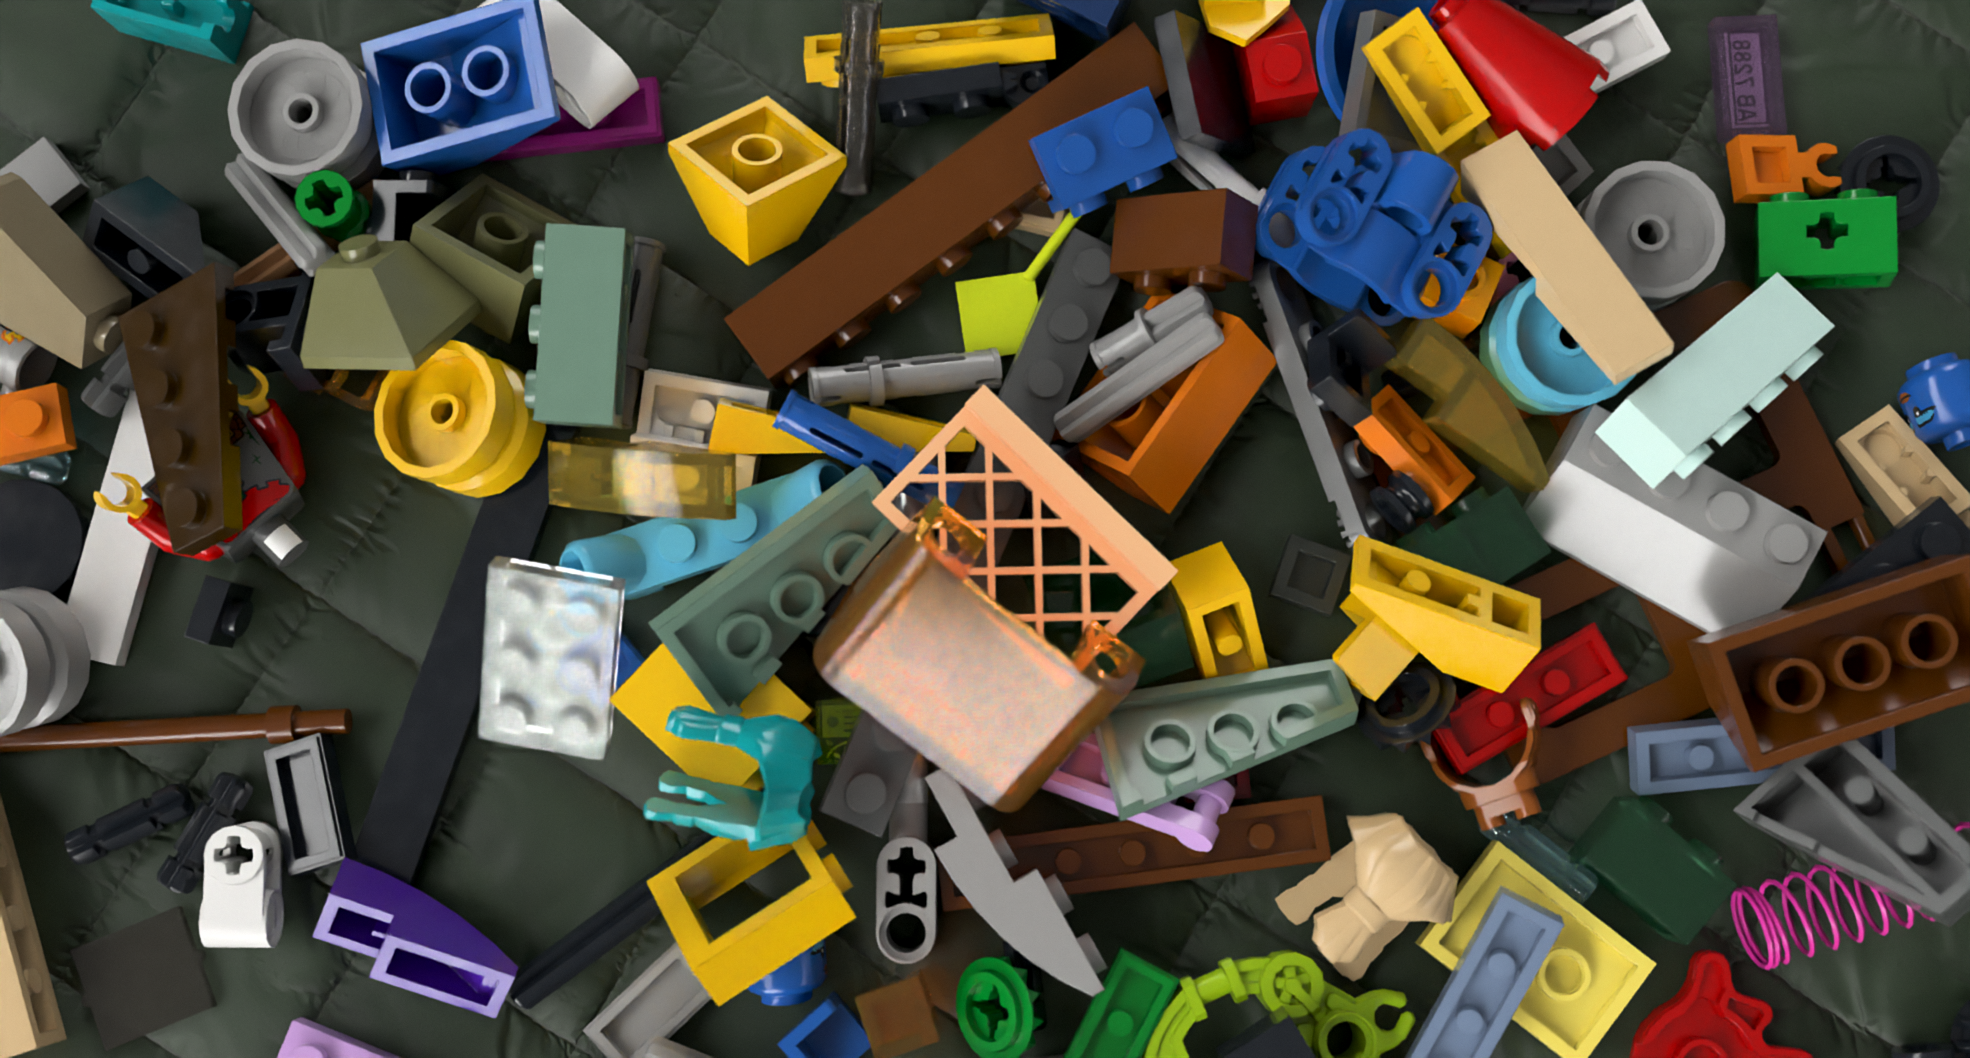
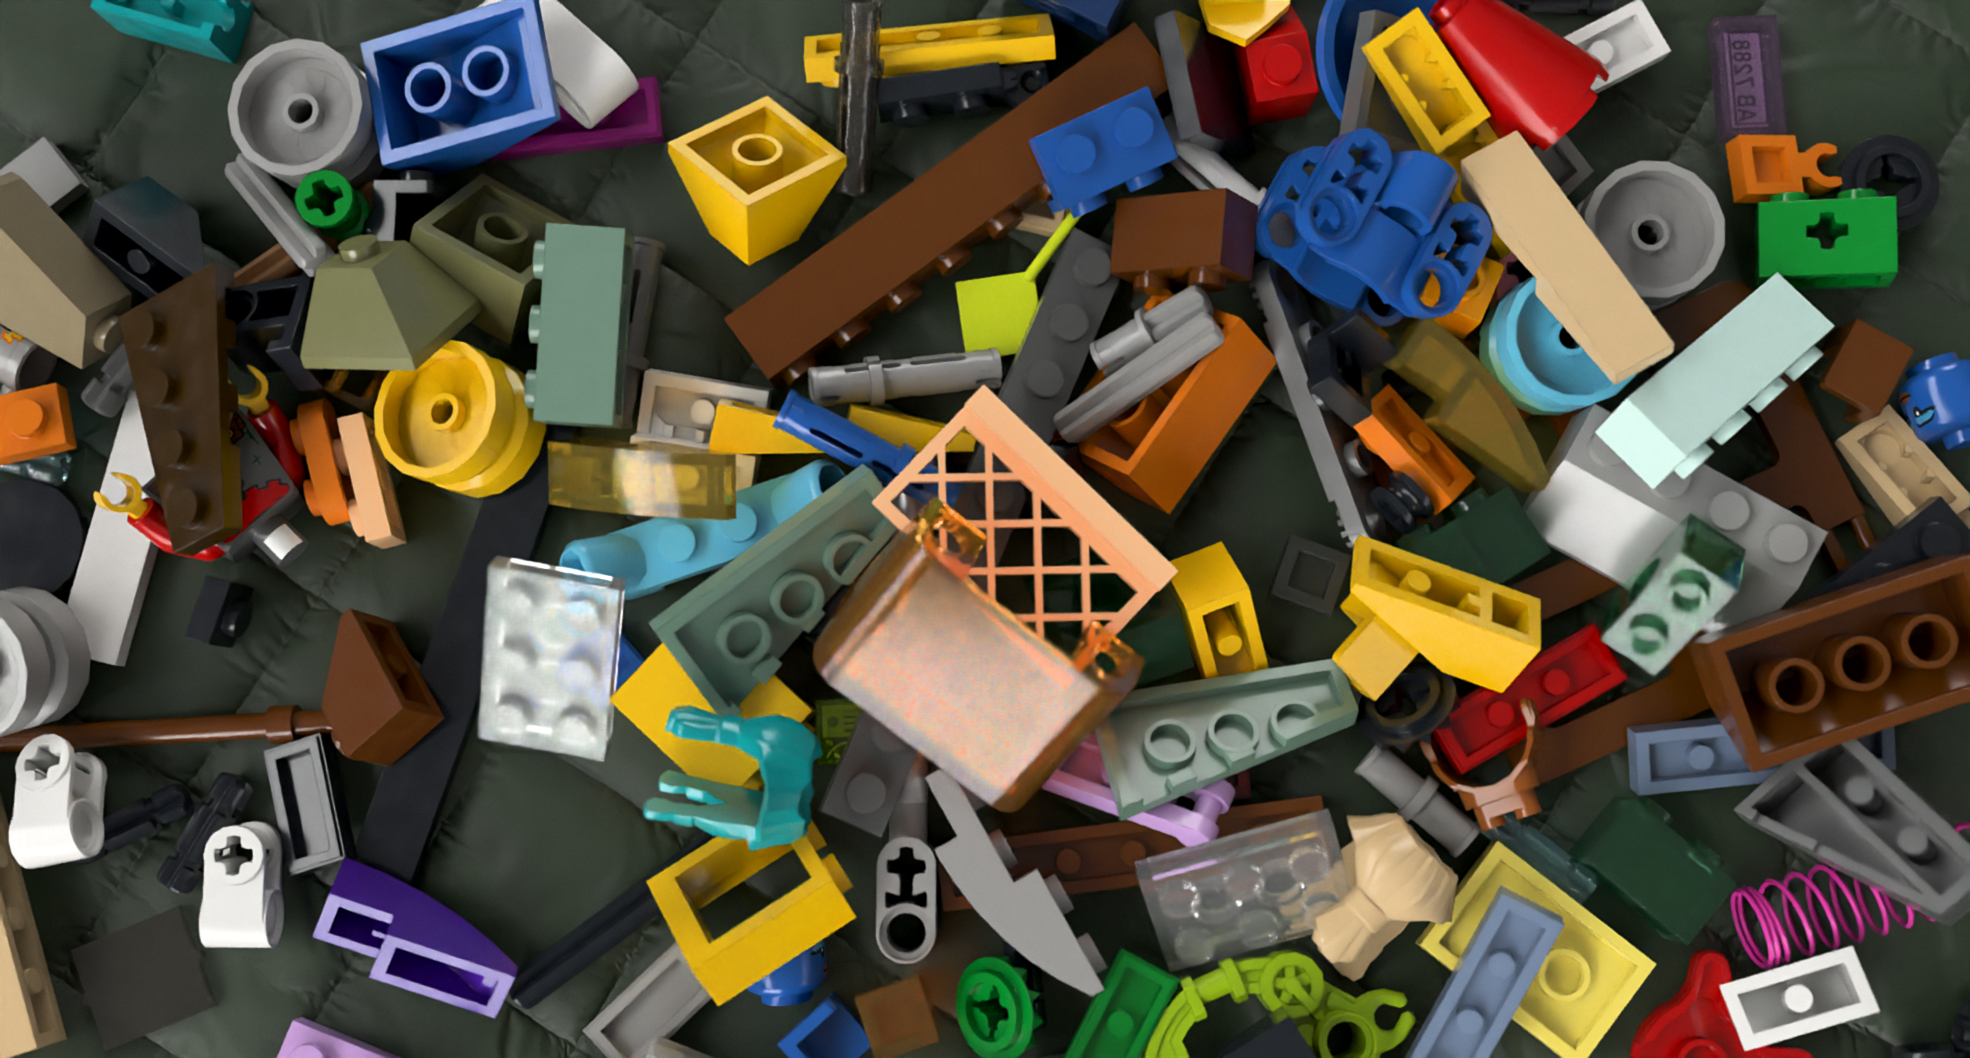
(57, 814): none -> white piece
(313, 436): none -> orange plate
(375, 506): none -> light nougat plate
(375, 692): none -> reddish brown slope
(1243, 889): none -> clear plate
(1418, 800): none -> light grey pin
(1673, 594): none -> clear green brick
(1799, 998): none -> white slope
(1863, 368): none -> reddish brown panel

